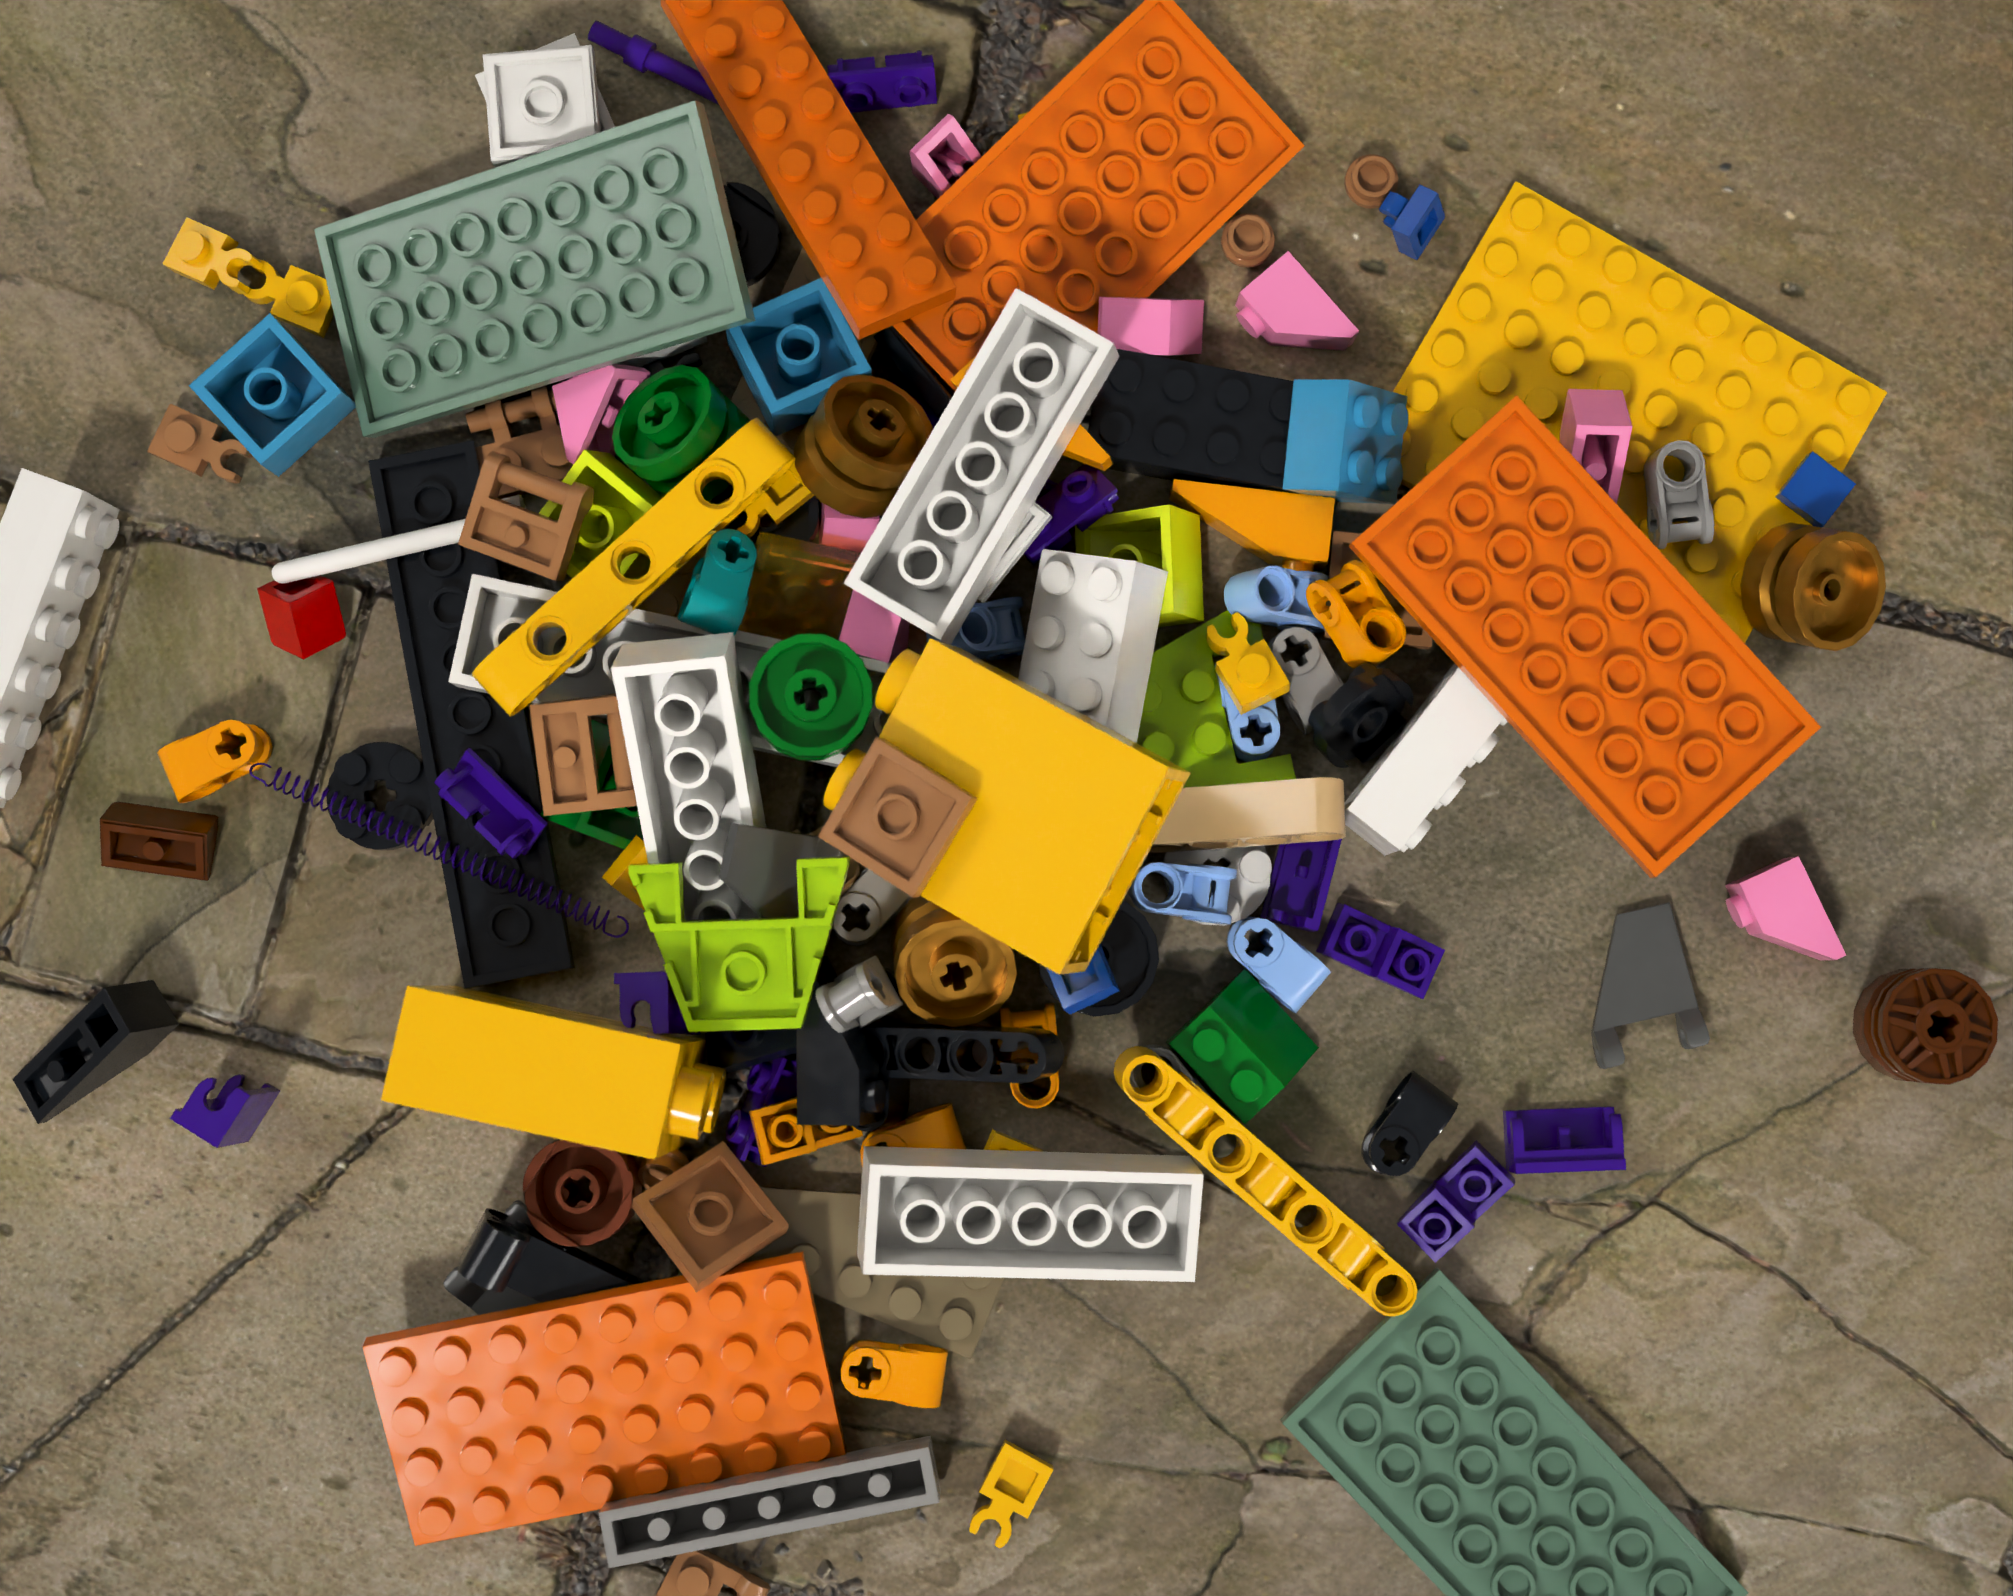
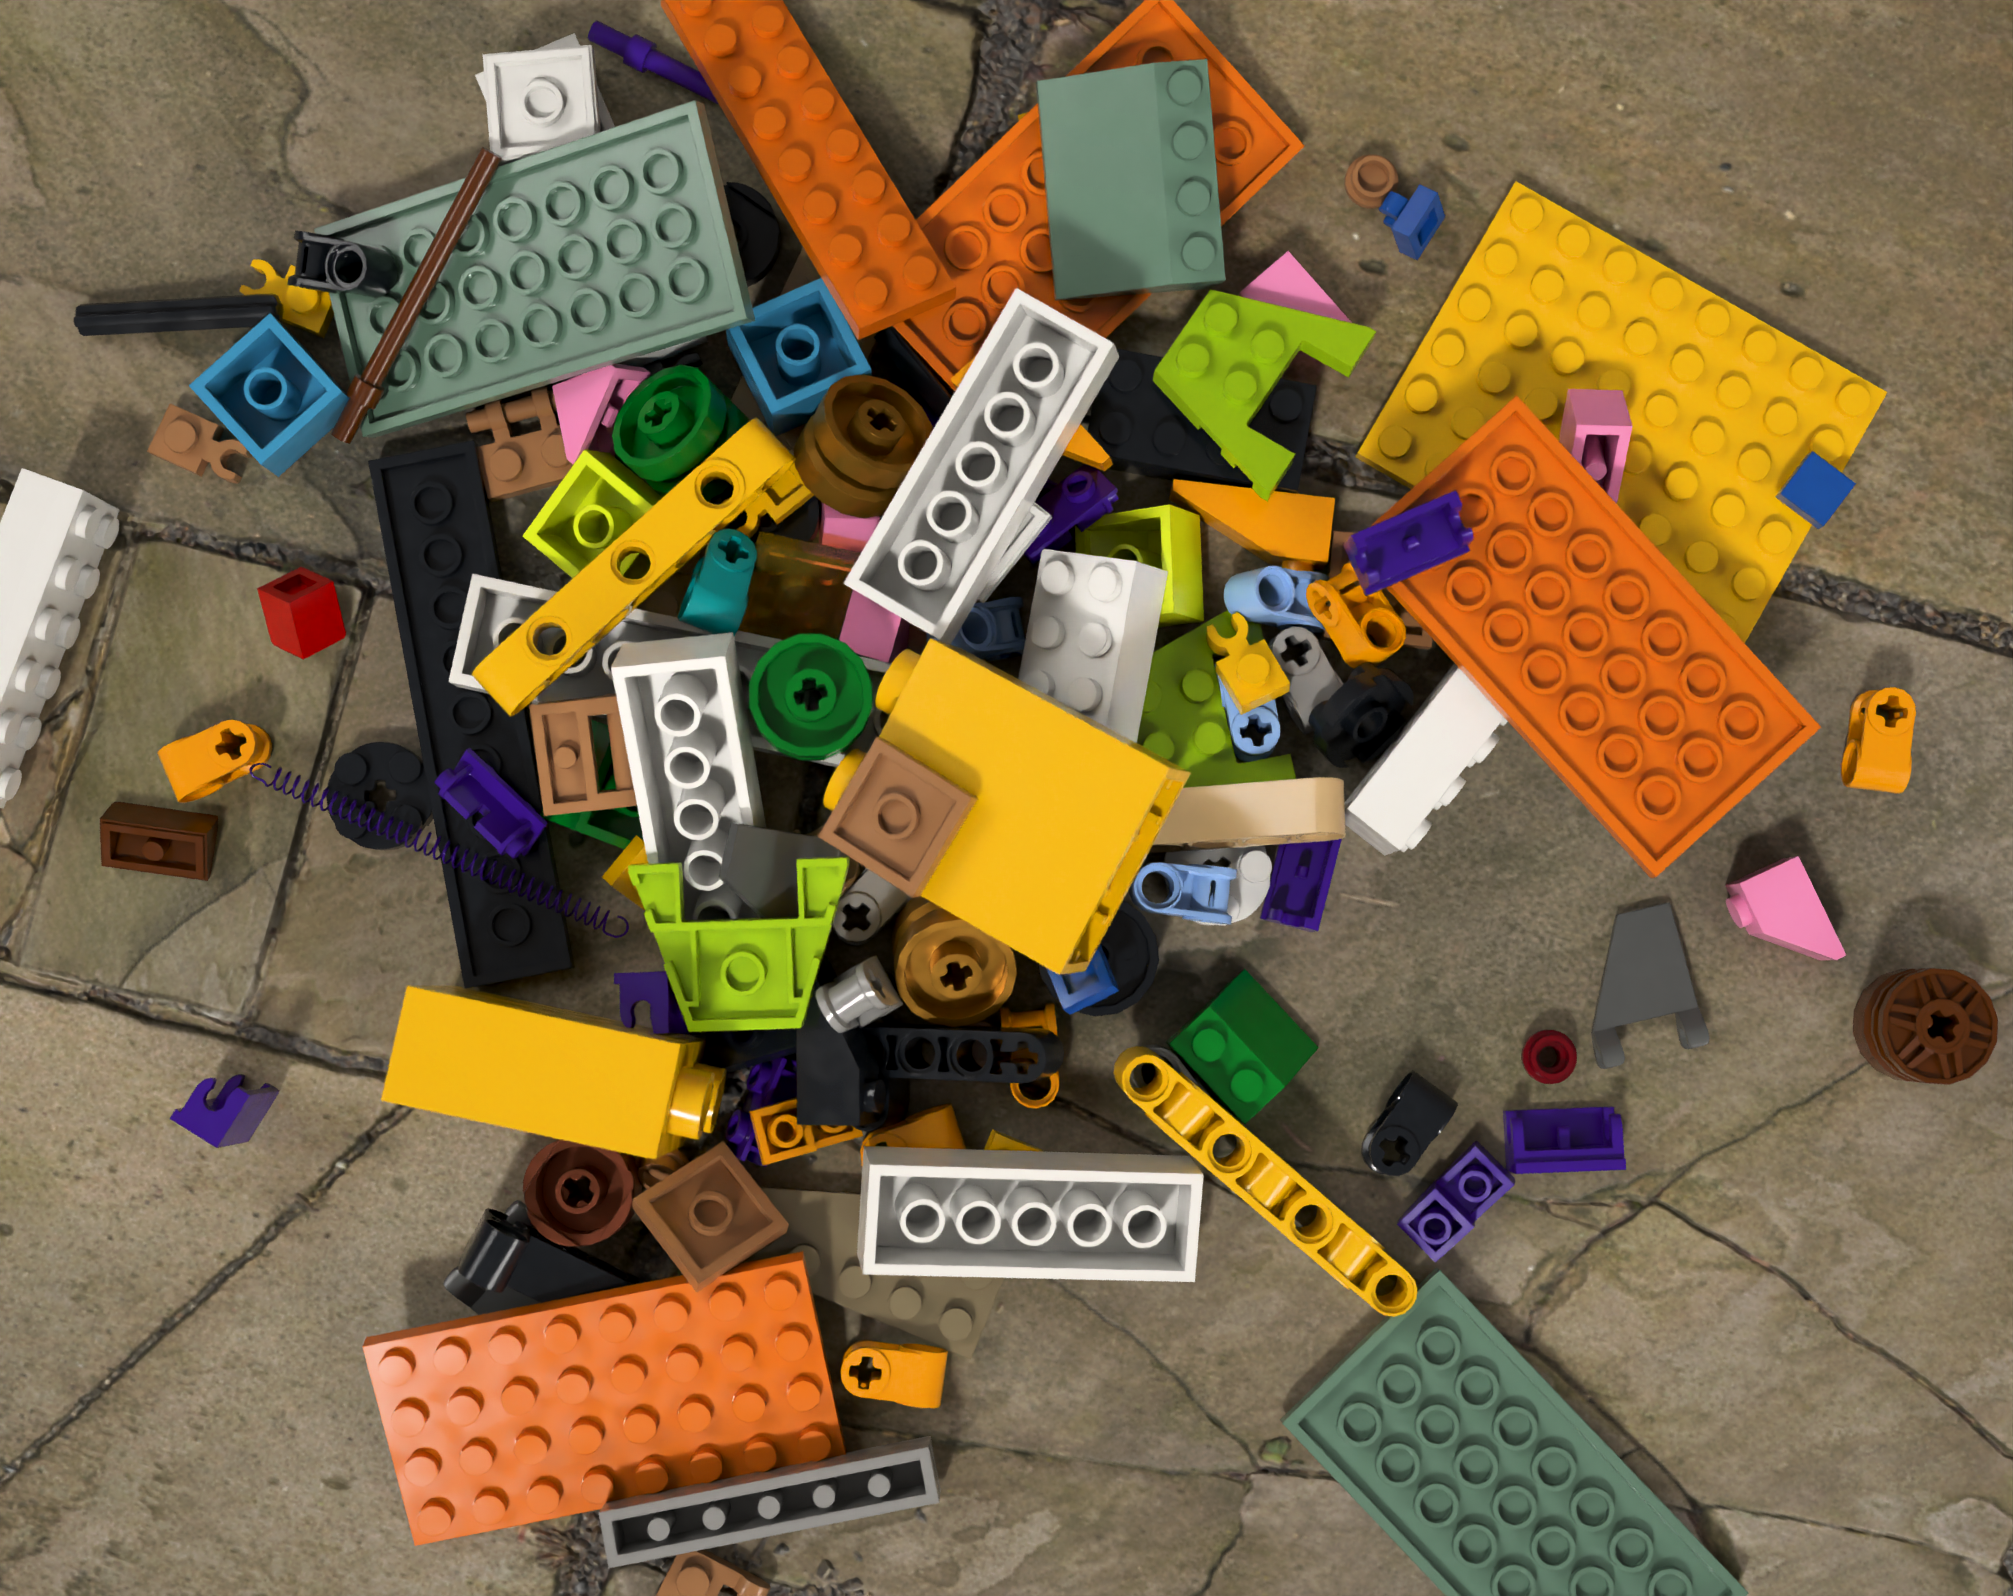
(95, 1046): black slope -> none
(176, 314): none -> black axle
(209, 257): yellow plate -> none
(335, 265): none -> black piece
(366, 389): none -> reddish brown bar
(373, 550): white piece -> none
(518, 533): medium nougat plate -> none
(904, 82): dark purple hinge -> none
(943, 156): bright pink slope -> none
(1012, 1485): yellow plate -> none
(1131, 180): none -> sand green slope
(1152, 324): bright pink slope -> none
(1234, 359): none -> lime wing
(1247, 240): medium nougat plate -> none
(1282, 967): light blue piece -> none
(1345, 441): dark azure brick -> none
(1380, 950): dark purple slope -> none
(1409, 543): none -> dark purple hinge
(1565, 1053): none -> dark red plate
(1678, 501): light grey piece -> none
(1813, 586): pearl gold wheel -> none
(1877, 748): none -> light orange piece

